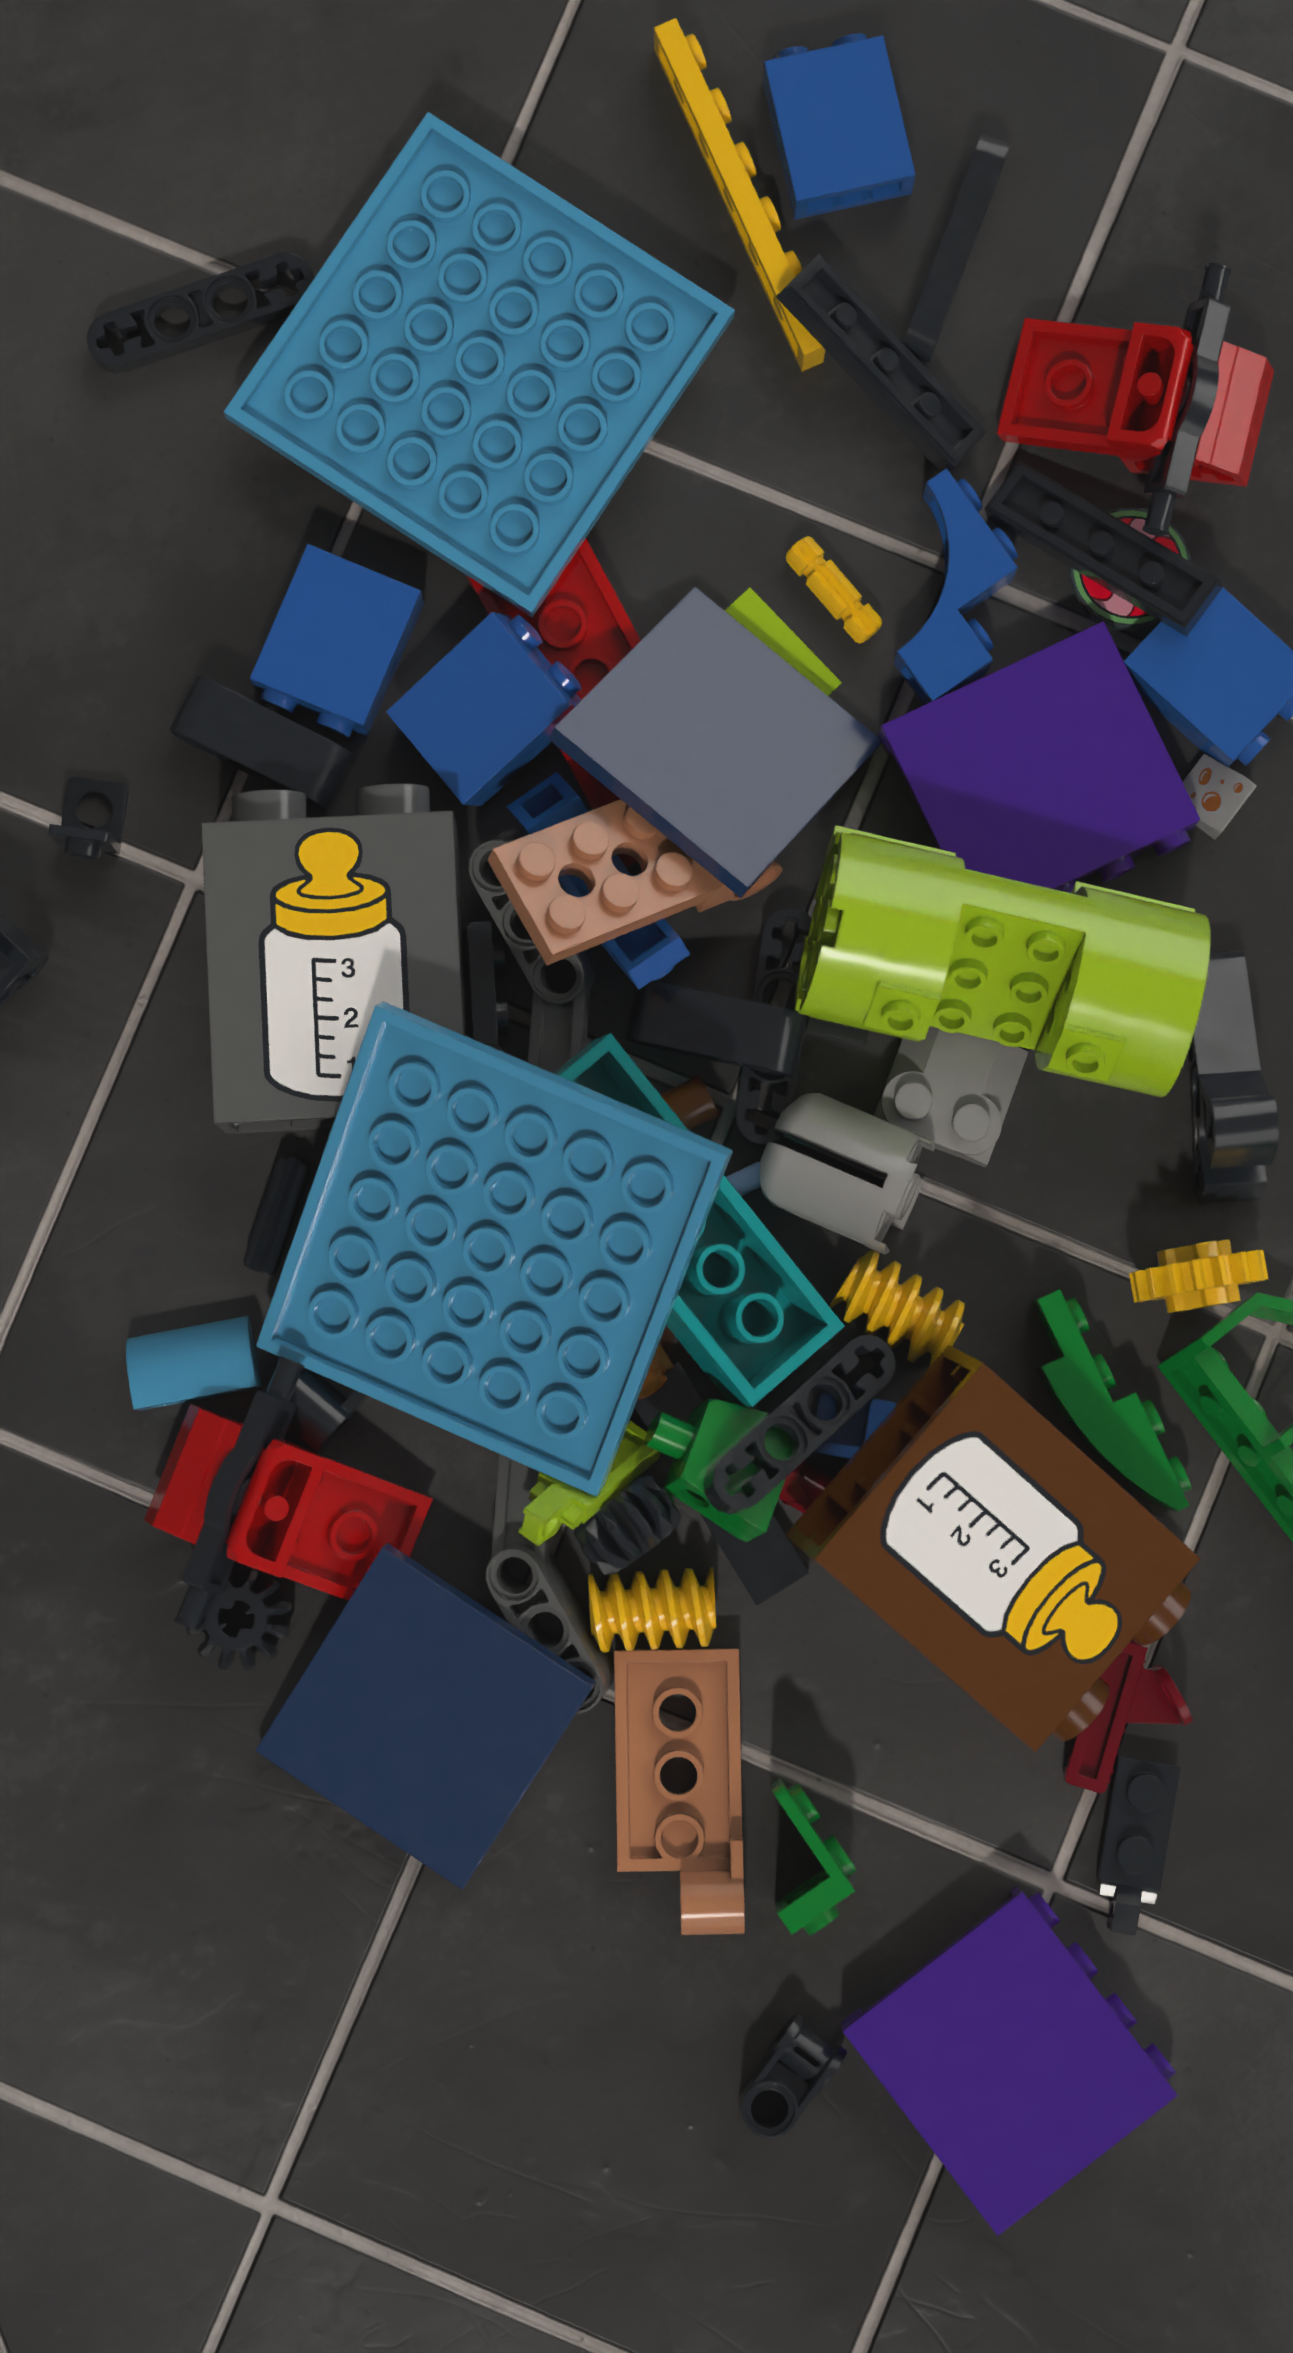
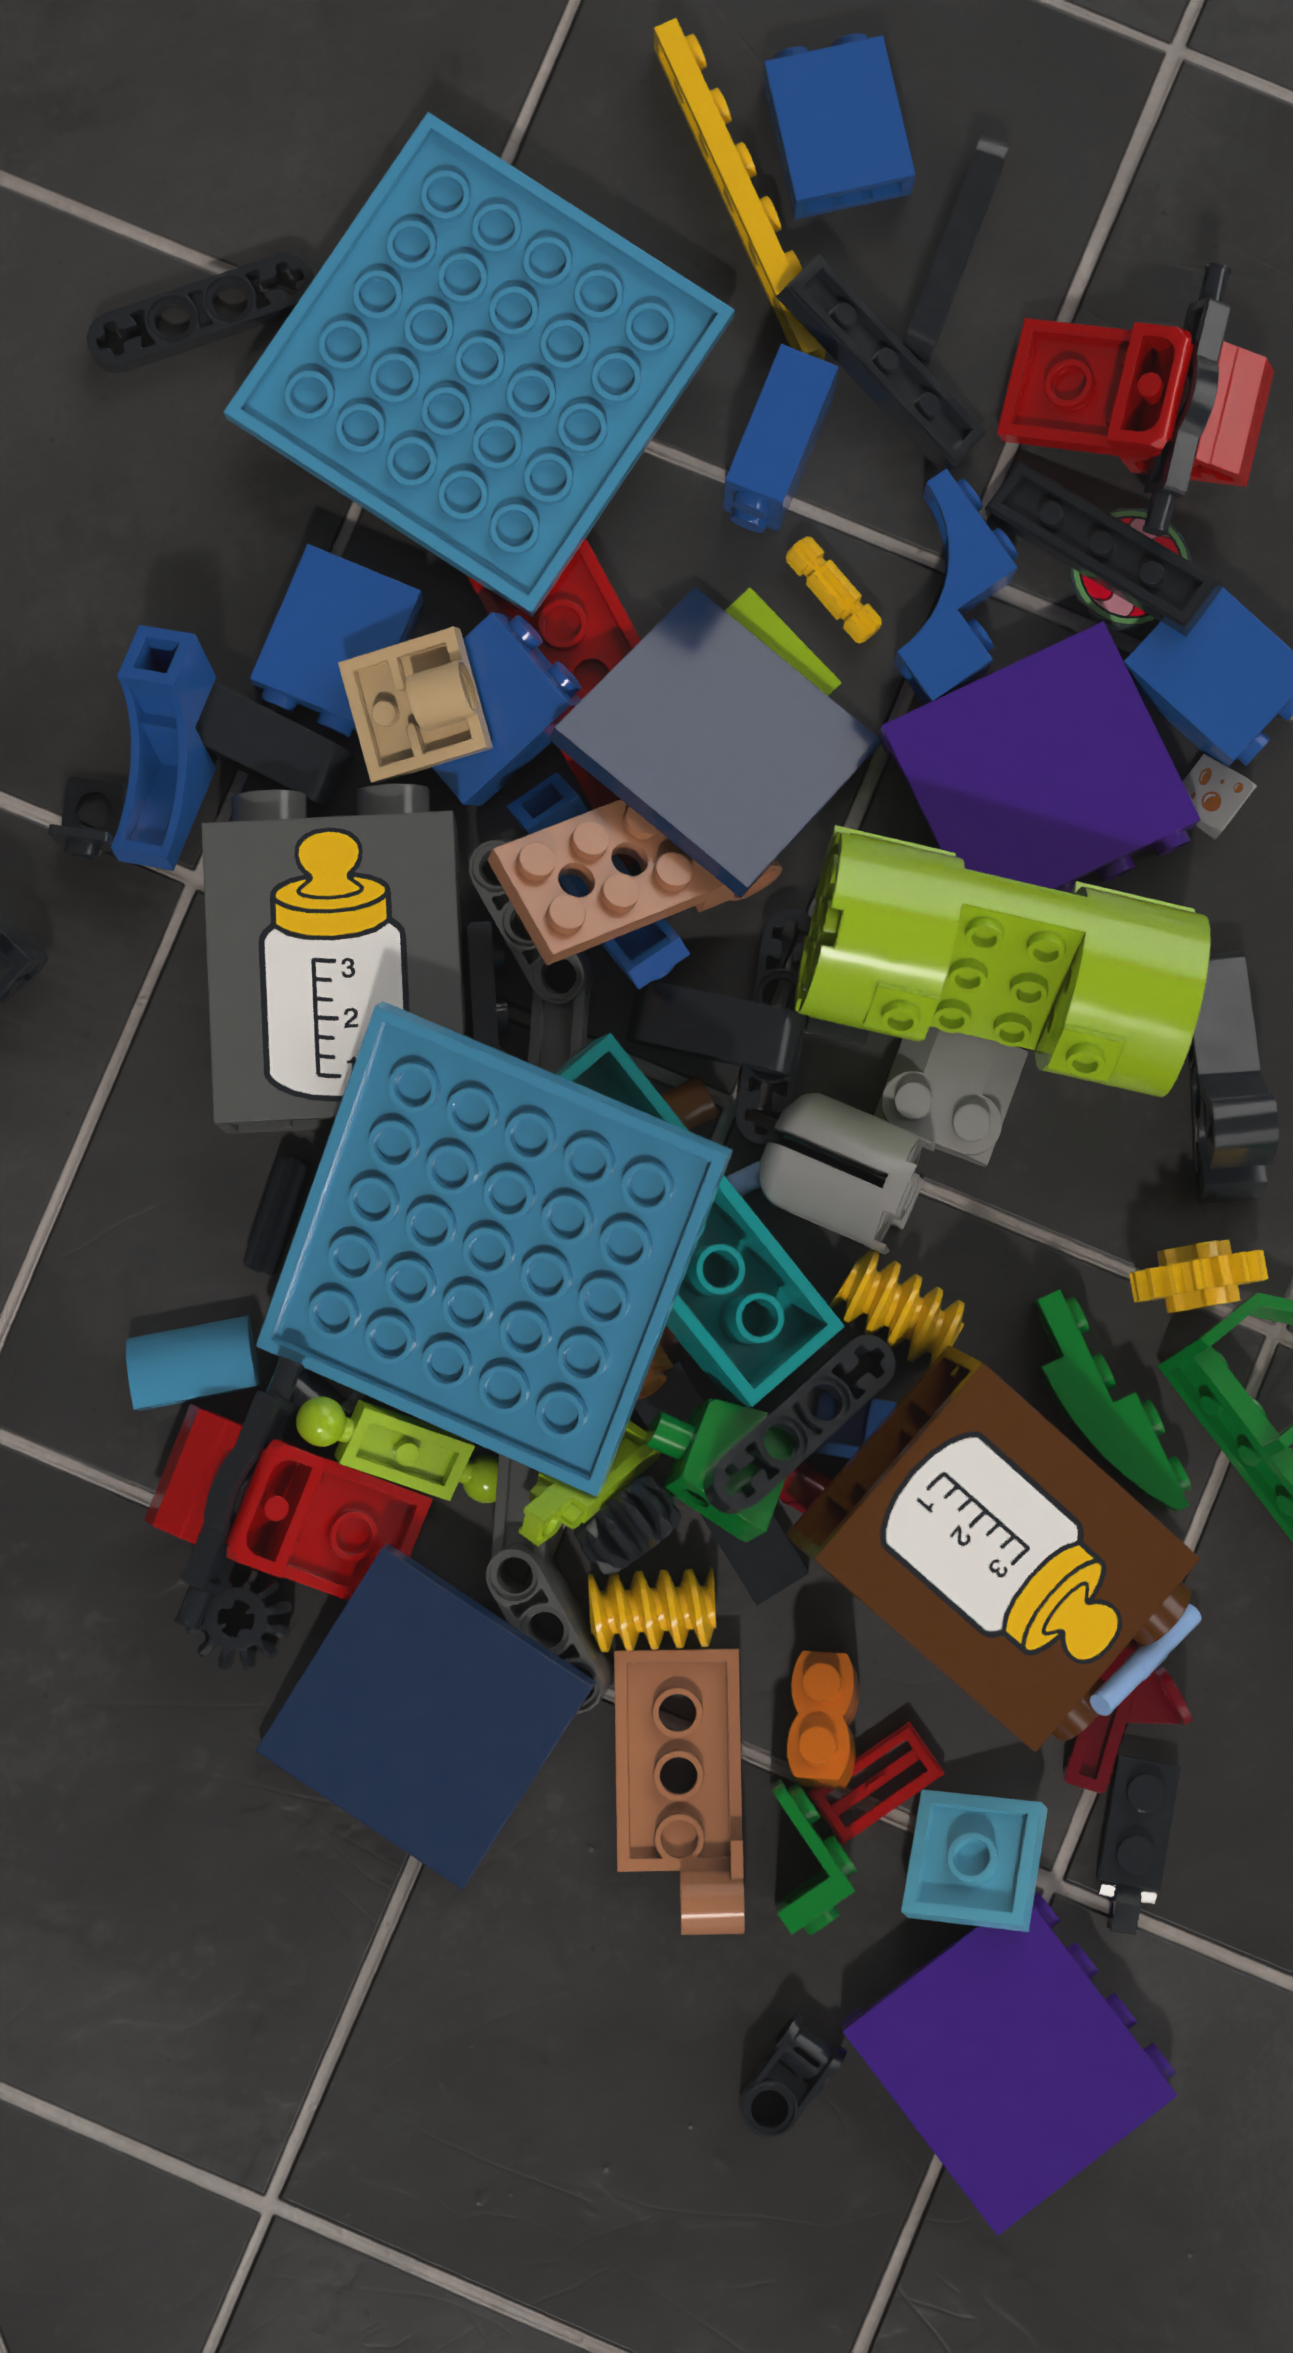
(170, 769): none -> blue arch
(399, 1449): none -> lime plate
(415, 705): none -> tan plate
(779, 439): none -> blue brick
(826, 1700): none -> orange brick
(918, 1752): none -> red tile
(974, 1860): none -> medium azure plate
(1142, 1664): none -> light blue piece

